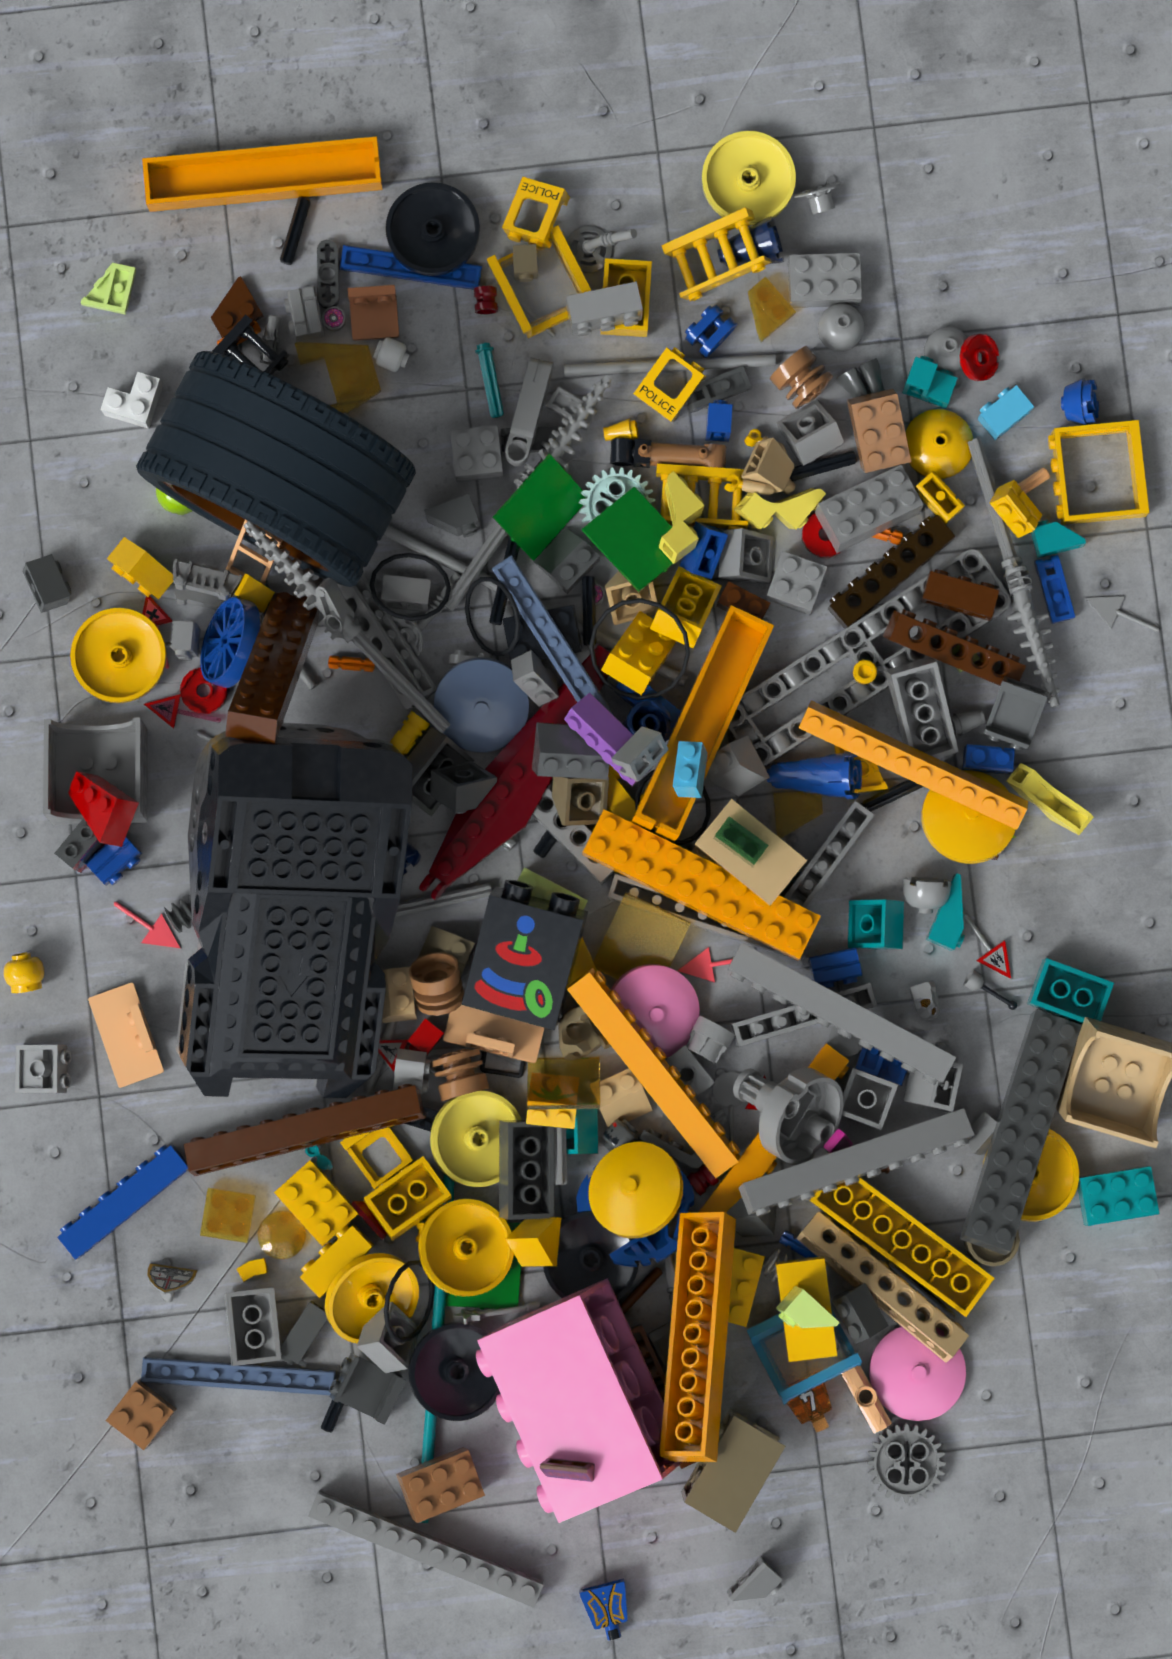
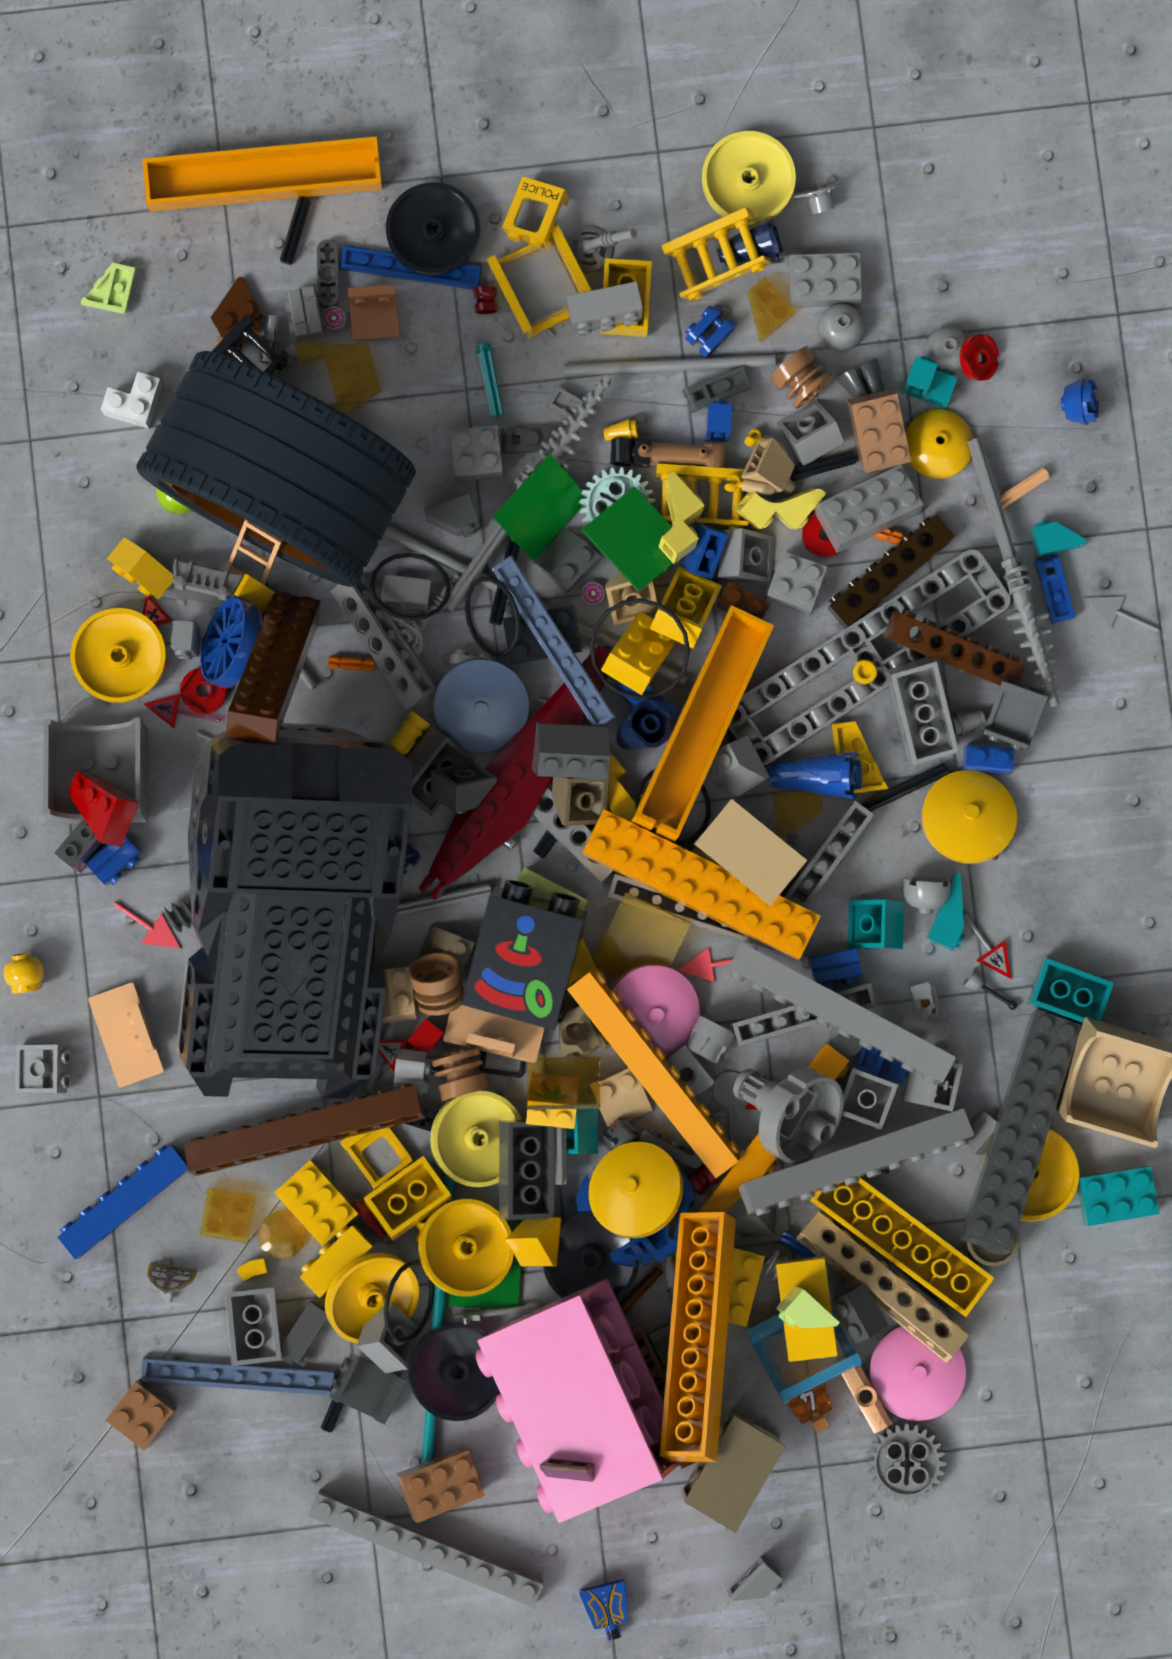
(47, 583): dark grey brick -> none
(322, 1161): teal piece -> none
(339, 618): light grey piece -> none
(391, 354): white head -> none
(525, 262): dark tan brick -> none
(528, 411): light grey piece -> none
(534, 678): light grey brick -> none
(589, 608): black axle -> none
(599, 730): medium lavender brick -> none
(640, 753): light grey hinge -> none
(659, 400): yellow window -> none
(690, 769): medium azure brick -> none
(740, 841): clear green brick -> none
(837, 1142): dark pink tile -> none
(914, 764): light orange brick -> none
(939, 497): yellow brick -> none
(960, 594): reddish brown brick -> none
(1005, 412): medium azure brick -> none
(1015, 509): yellow brick -> none
(1049, 800): light yellow arch -> none
(1132, 430): yellow window -> none

